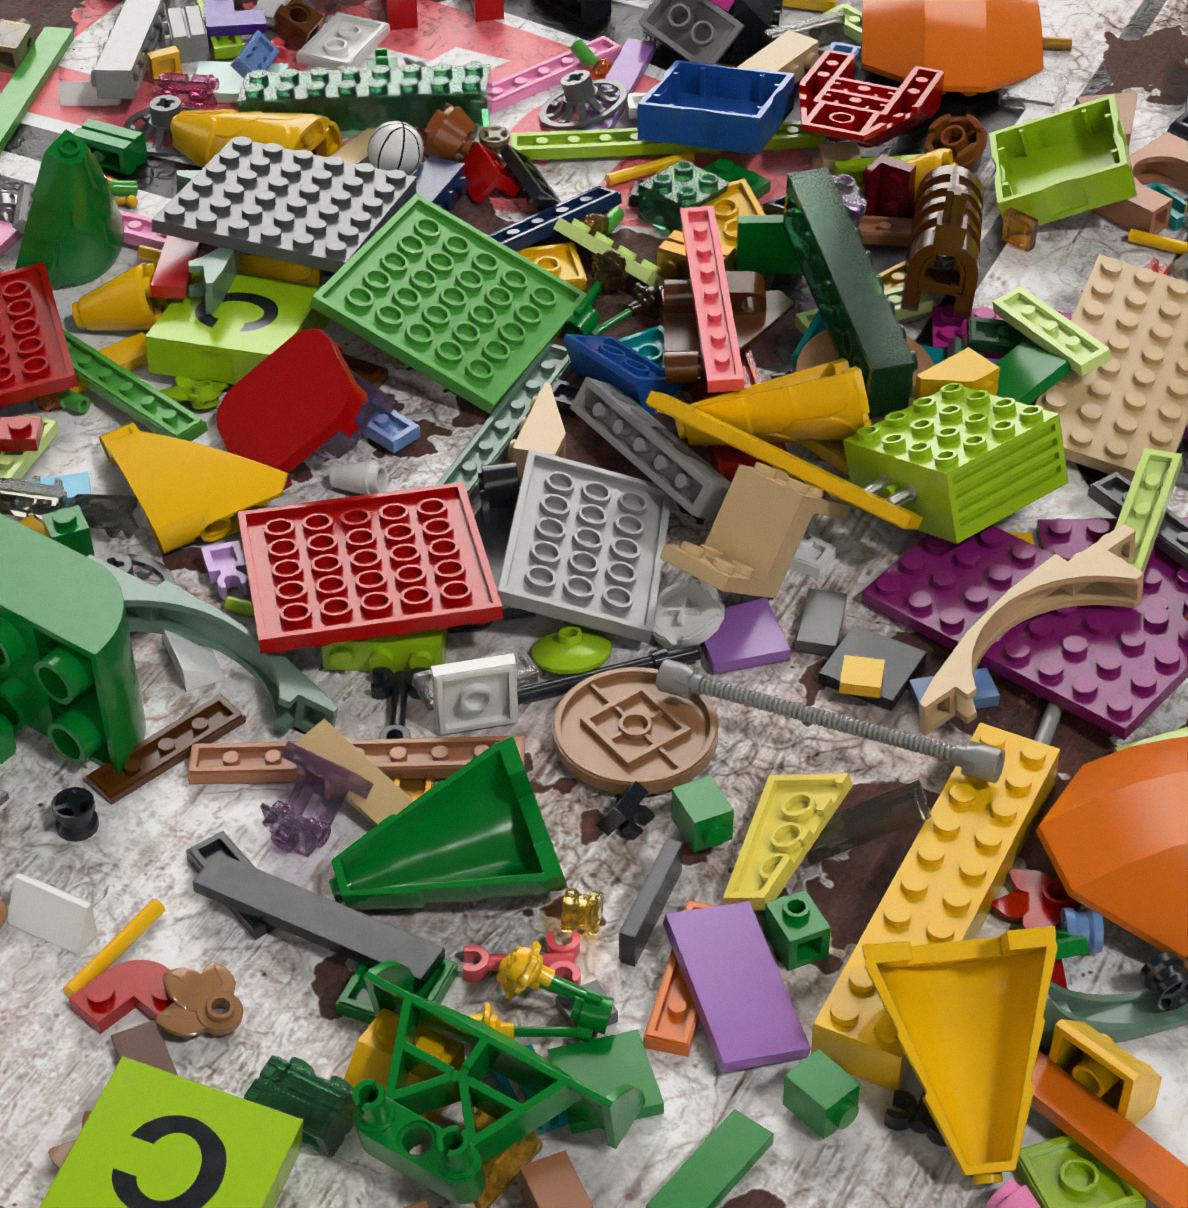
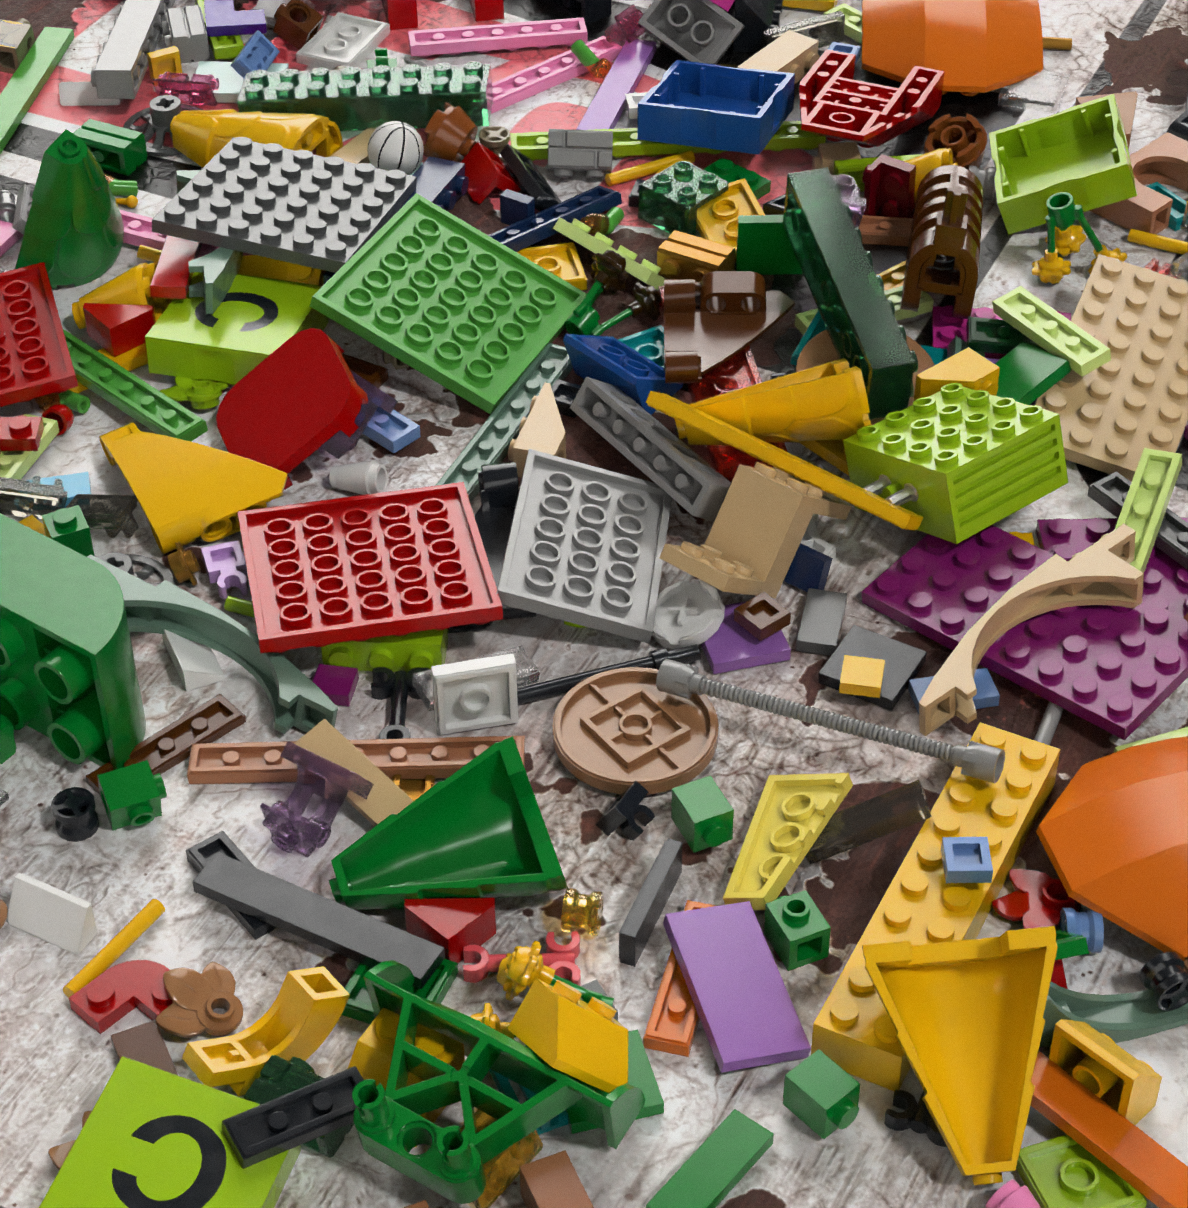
(62, 414): none -> red hinge
(118, 325): none -> red slope
(131, 795): none -> green brick
(184, 564): none -> pearl gold plate
(292, 1027): none -> yellow arch
(292, 1118): none -> black tile
(337, 682): none -> magenta tile
(452, 922): none -> red slope
(497, 36): none -> bright pink plate
(515, 206): none -> dark blue tile
(571, 650): lime dish -> none
(573, 1034): none -> yellow slope
(578, 90): dark grey wheel -> none
(580, 152): none -> light grey brick
(625, 26): none -> clear pink hinge
(711, 300): coral plate -> none
(762, 616): none -> reddish brown plate
(808, 569): none -> dark blue tile
(966, 860): none -> medium blue plate
(986, 178): none -> light grey wheel
(1019, 229): clear orange tile -> none
(1066, 239): none -> plant

